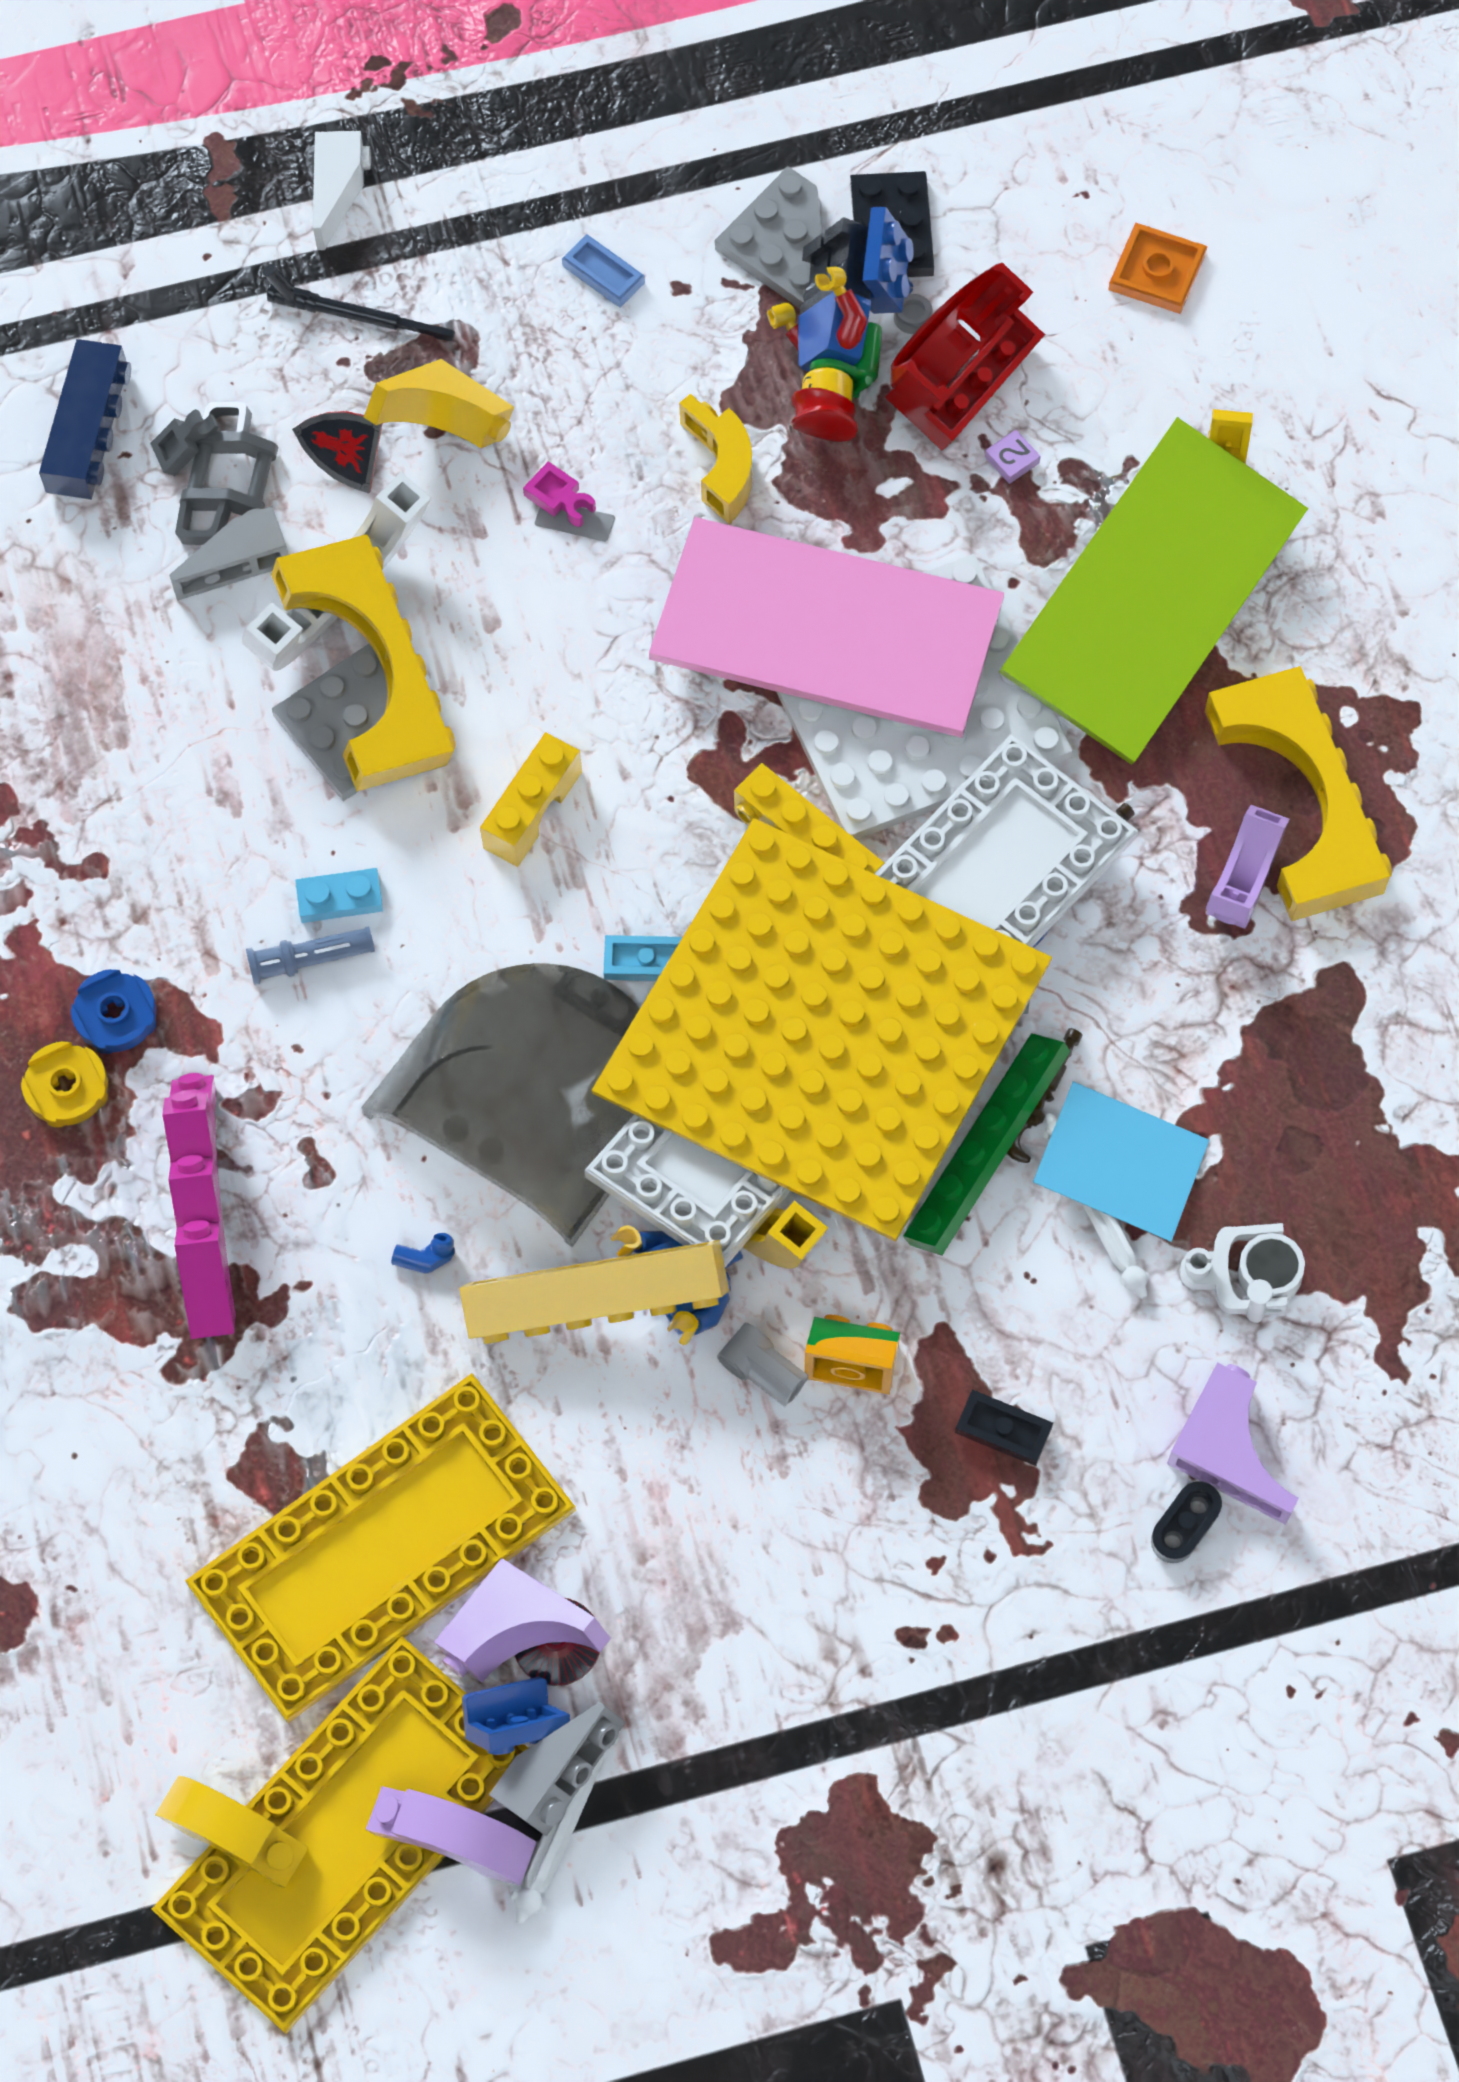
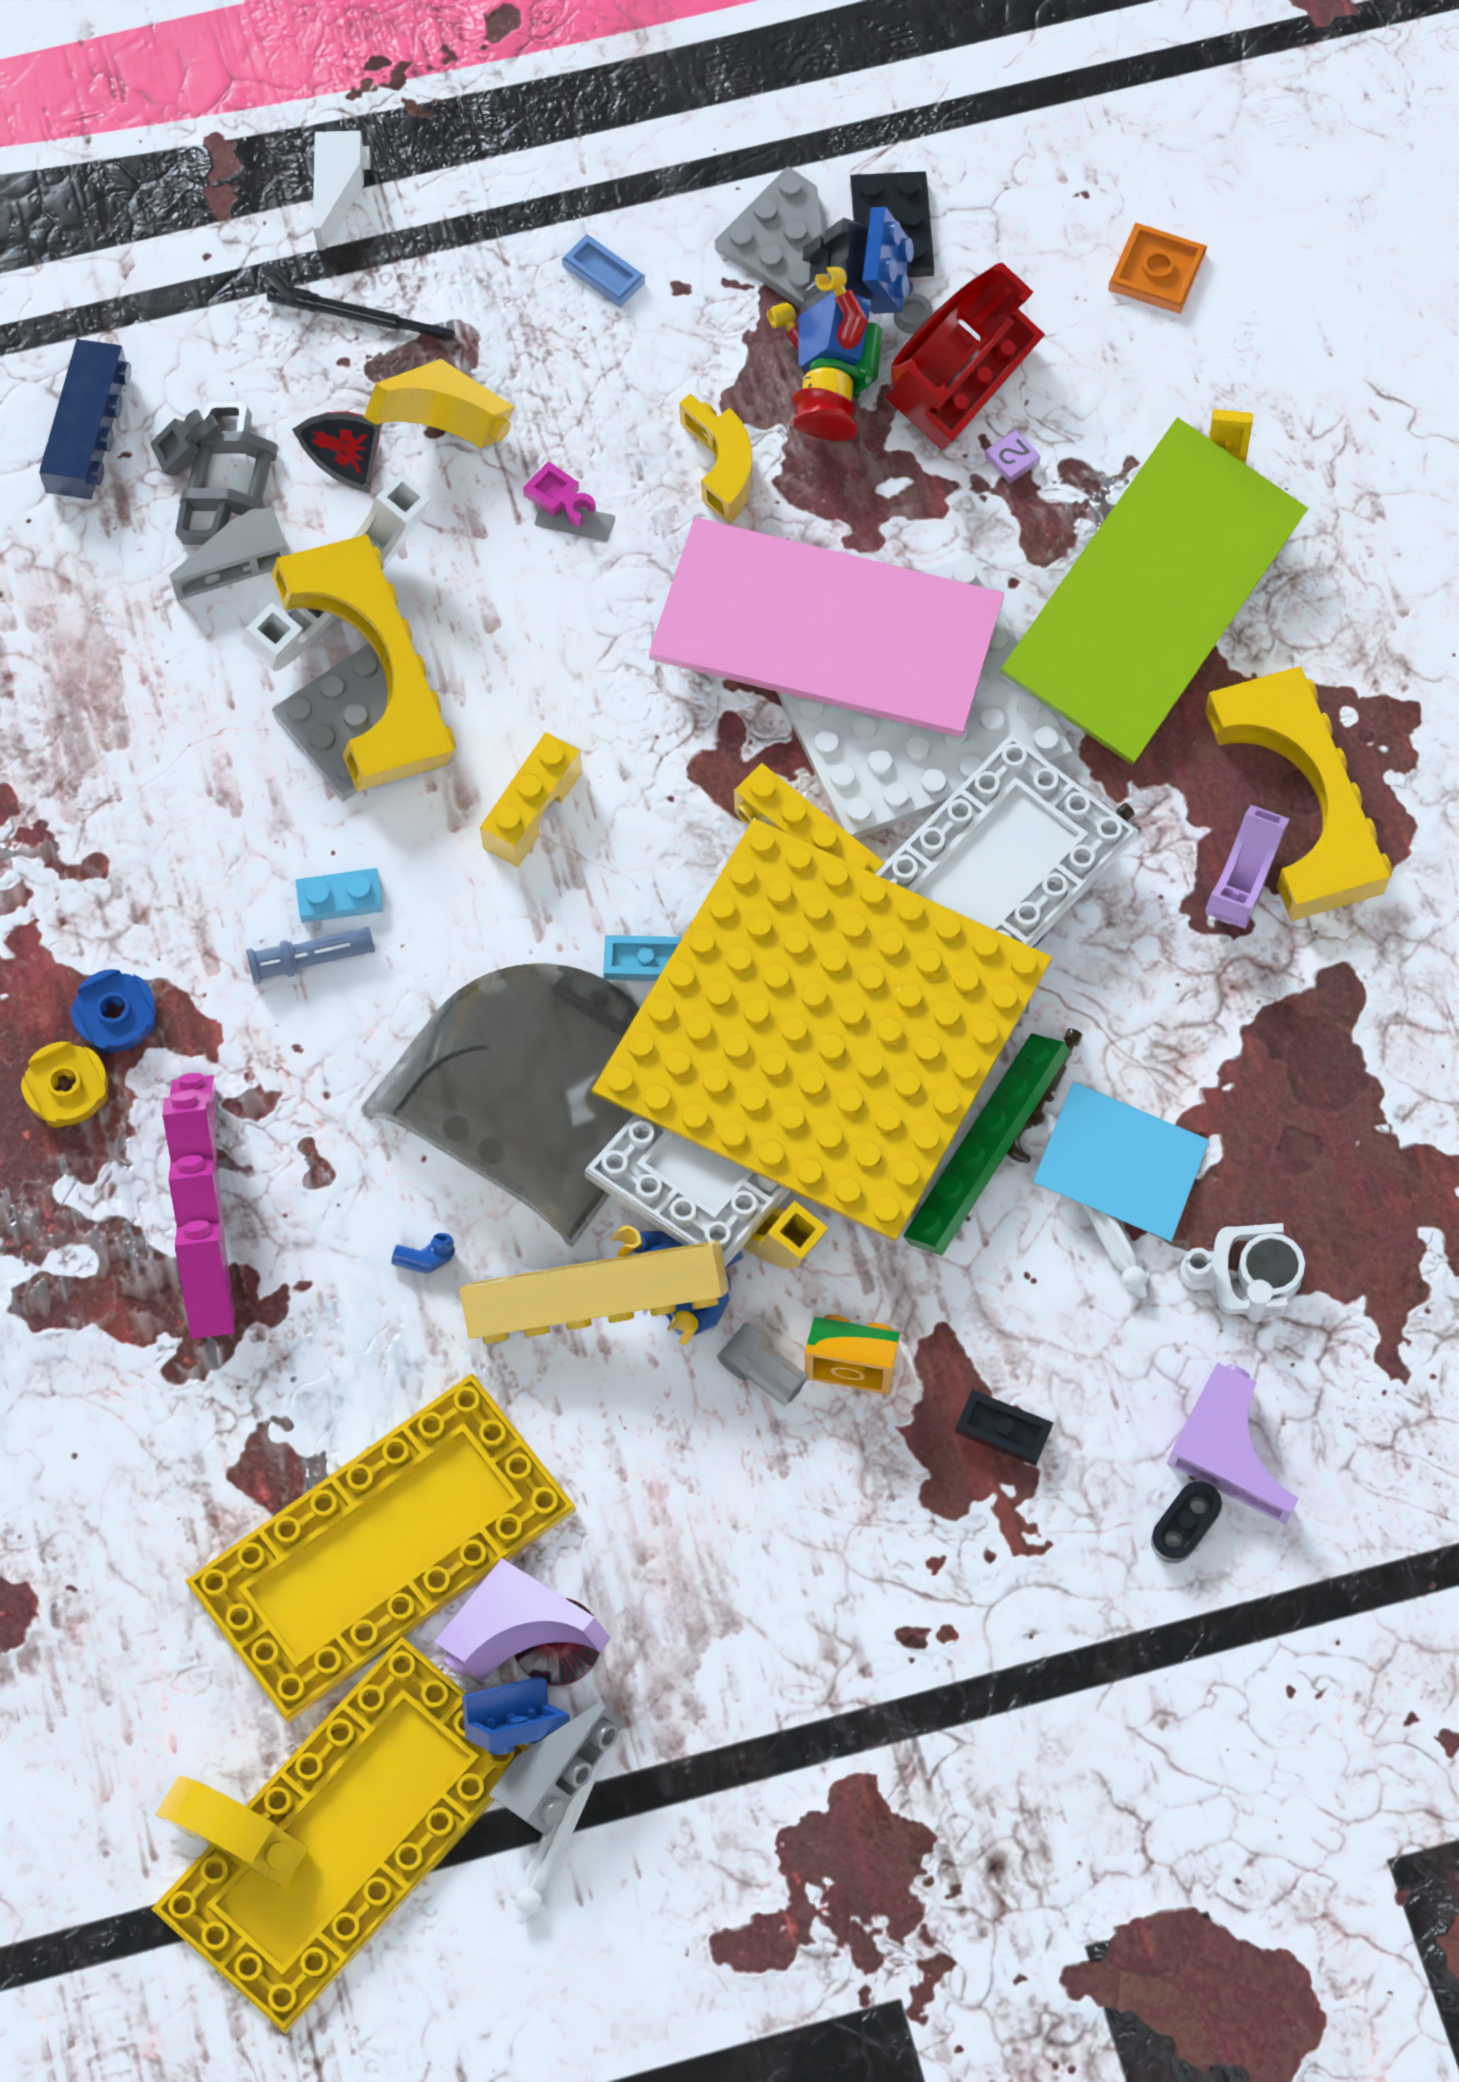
(452, 1831): lavender arch -> none

